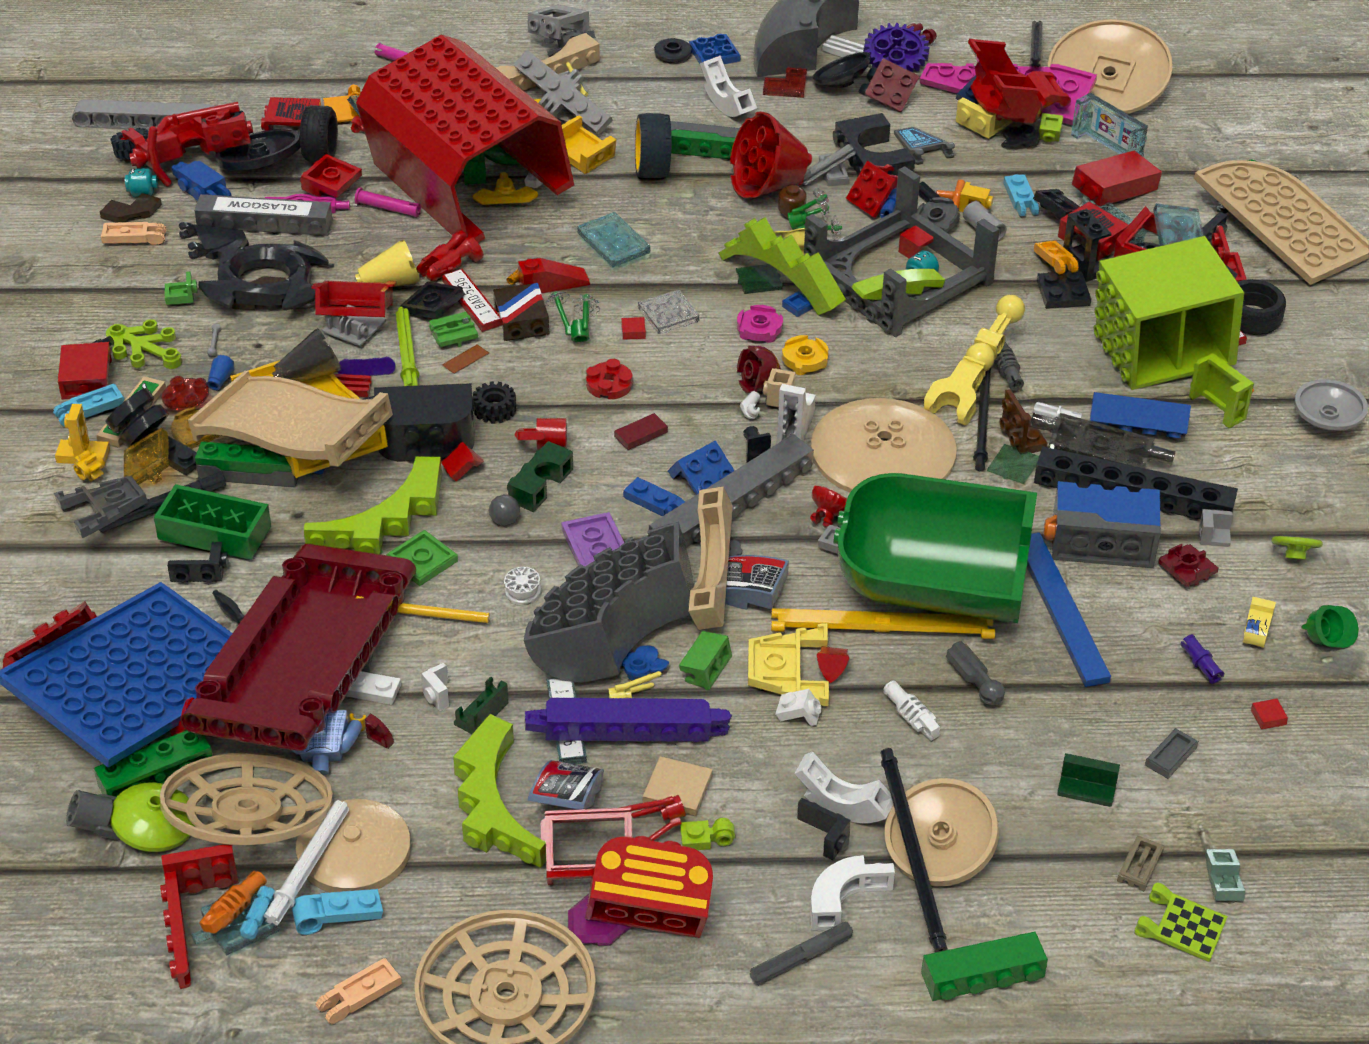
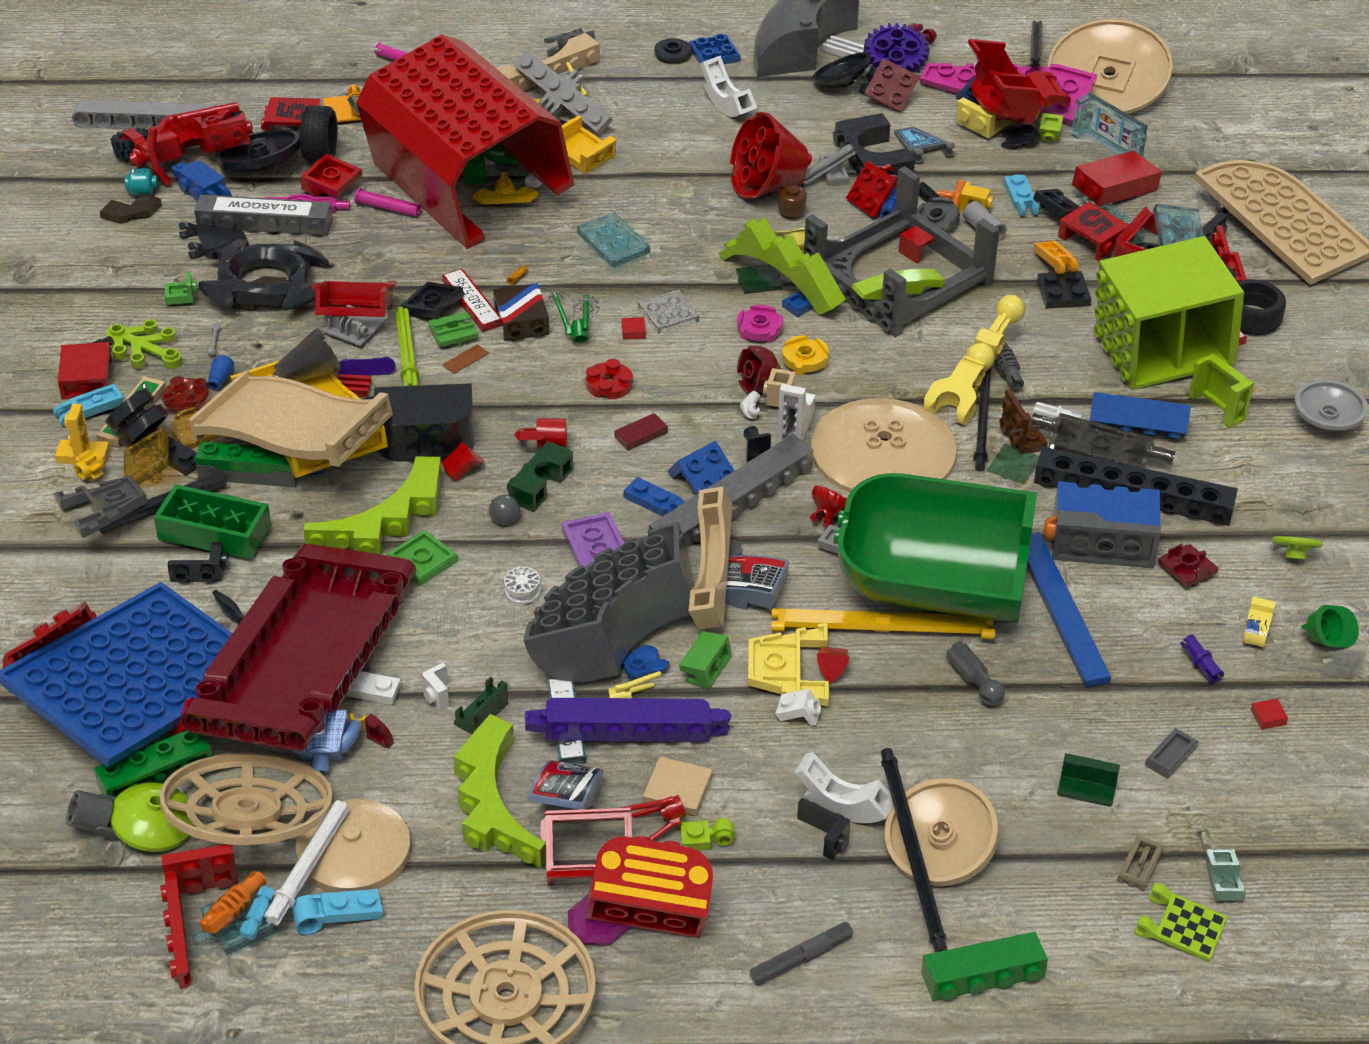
(133, 233): light nougat hinge -> none
(357, 125): red hand -> none
(359, 990): light nougat hinge -> none
(390, 265): light yellow cone -> none
(440, 612): yellow bar -> none
(448, 256): red piece -> none
(494, 411): black tyre -> none
(551, 275): red slope -> none
(562, 17): light grey window -> none
(653, 145): black wheel -> none
(702, 139): green piece -> none
(791, 86): clear red tile -> none
(798, 216): plant -> none
(841, 881): white arch -> none
(913, 710): white hinge -> none
(923, 260): teal head -> none
(1093, 232): black window -> none
(1215, 528): light grey panel -> none

